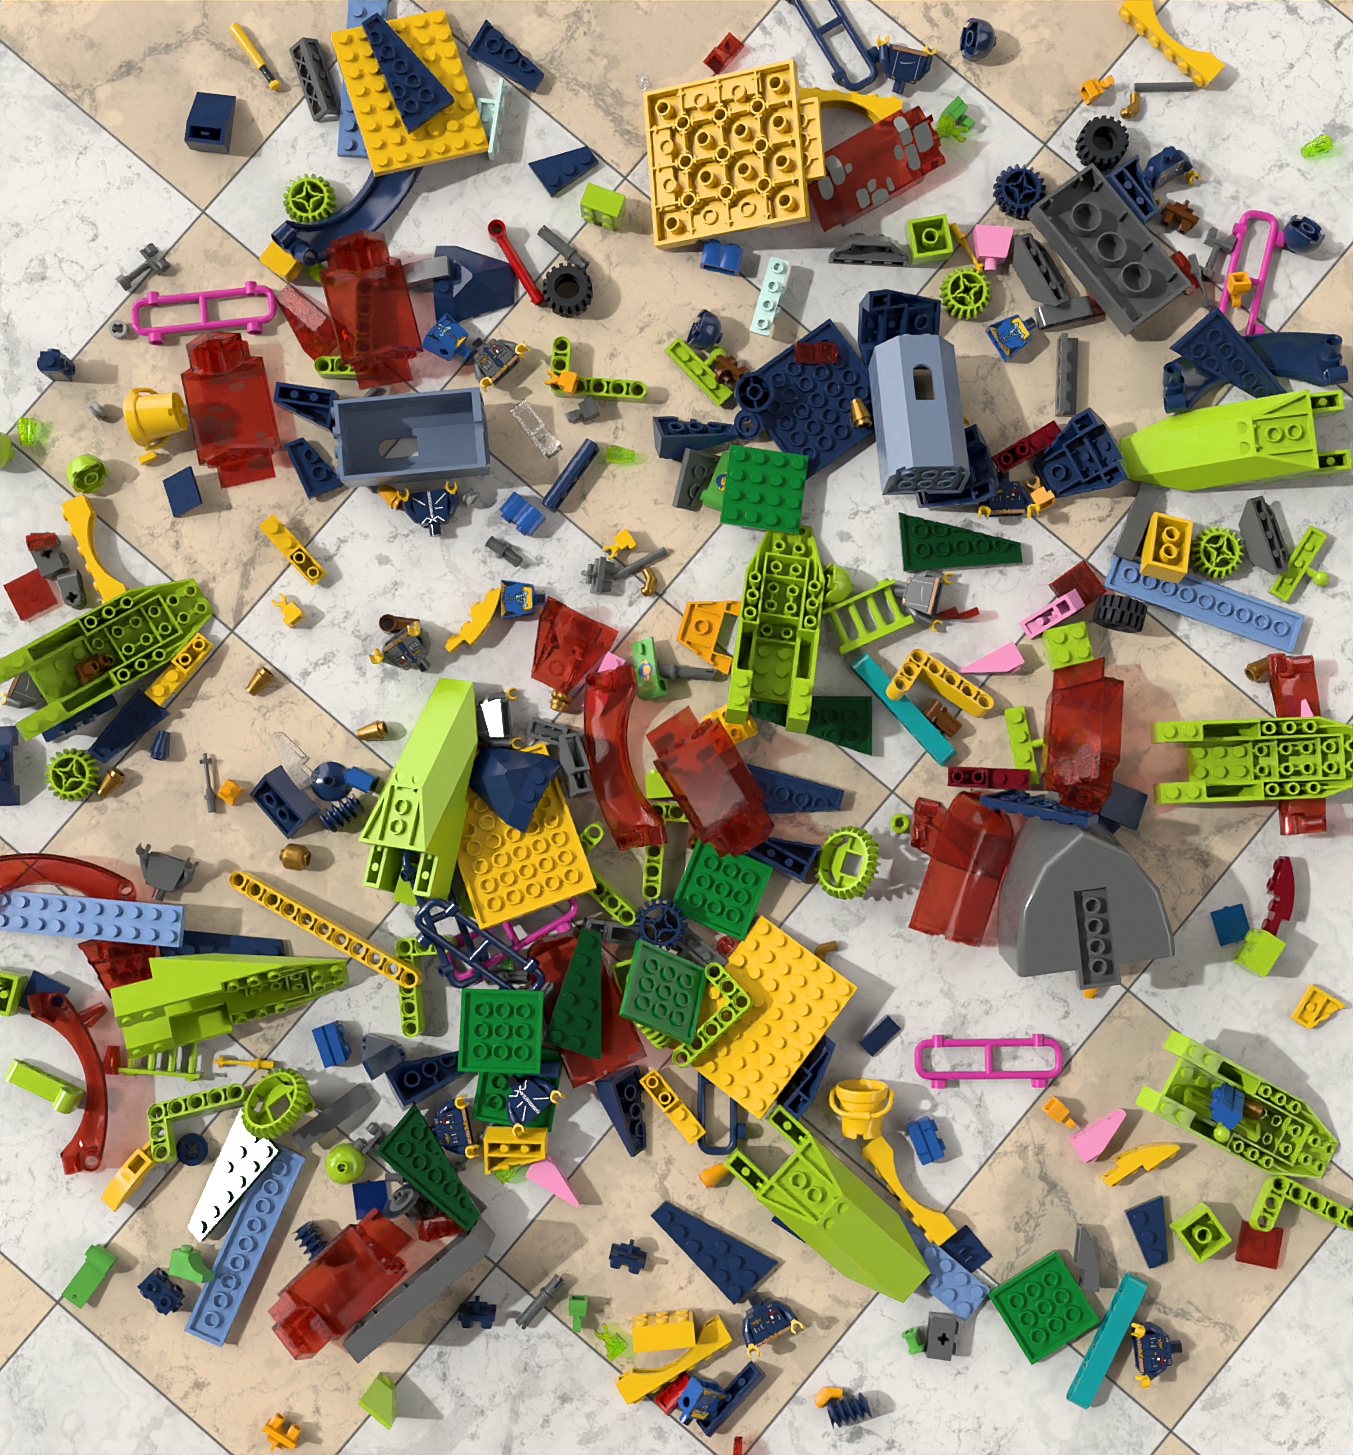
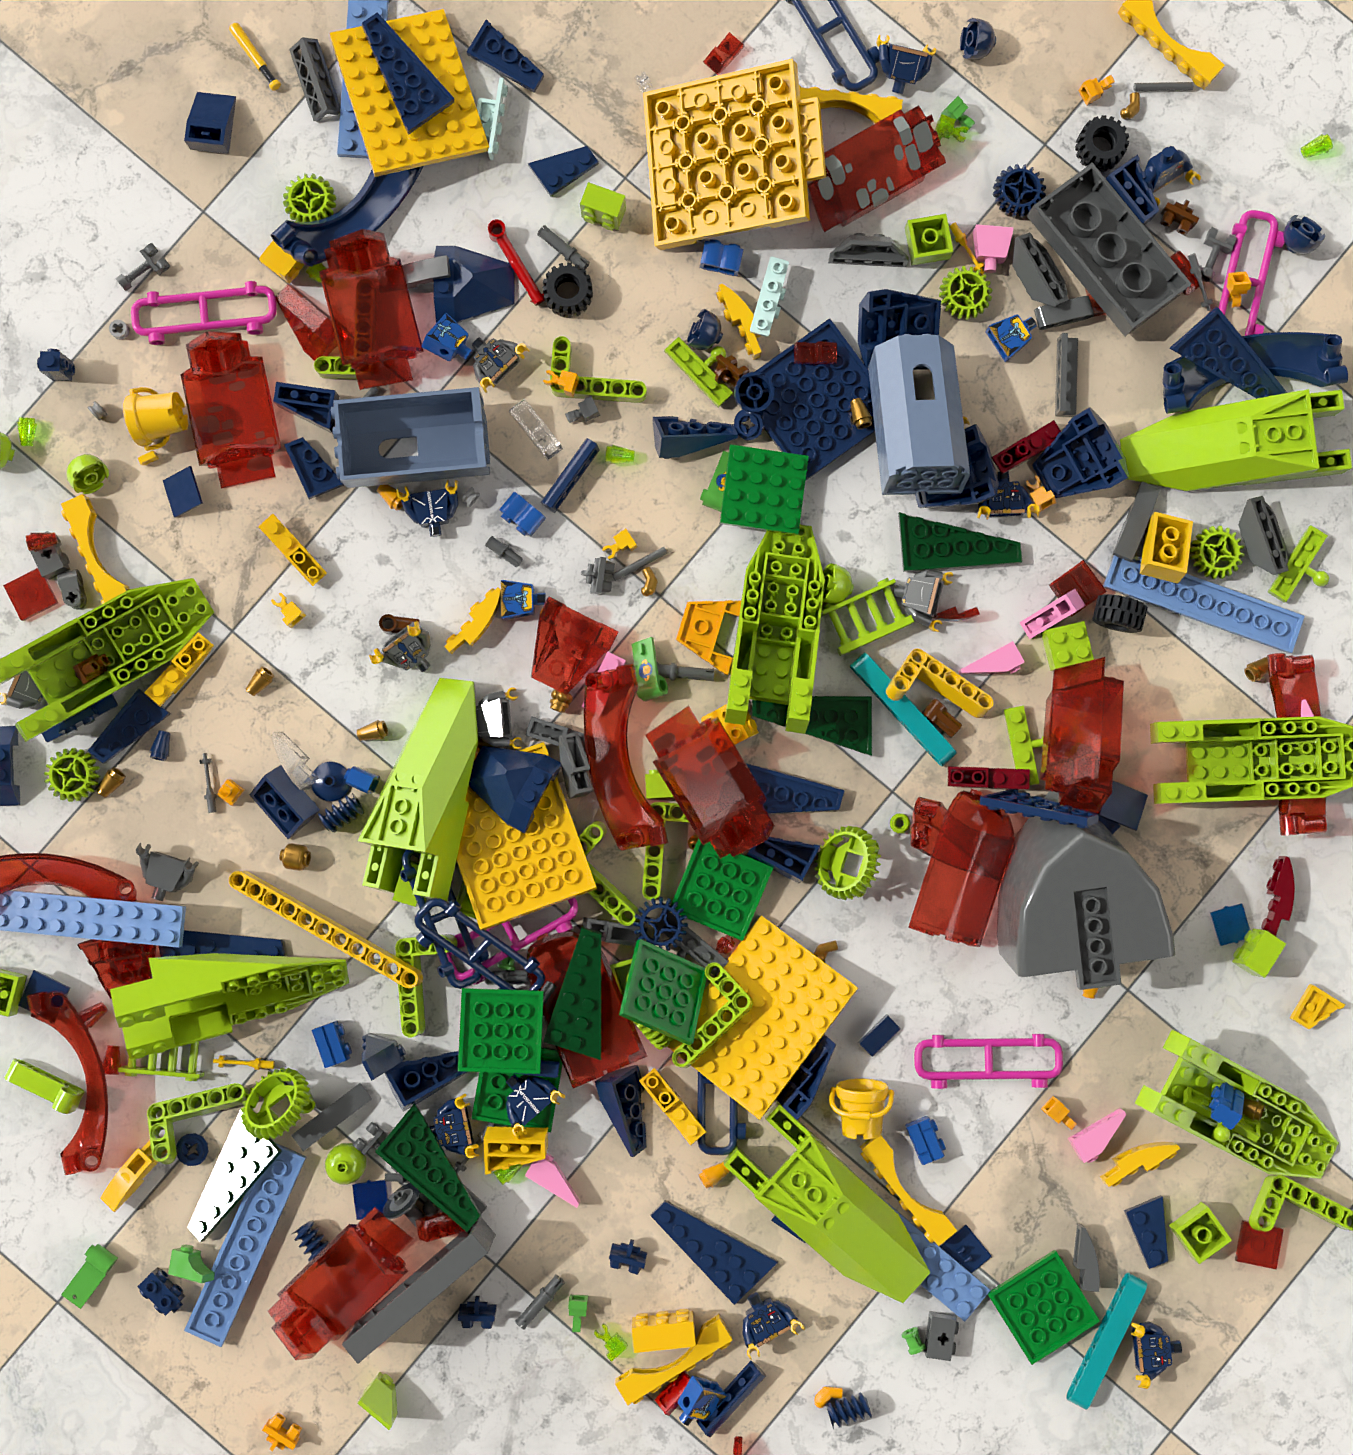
(694, 471): dark grey wing -> none
(739, 313): none -> yellow slope

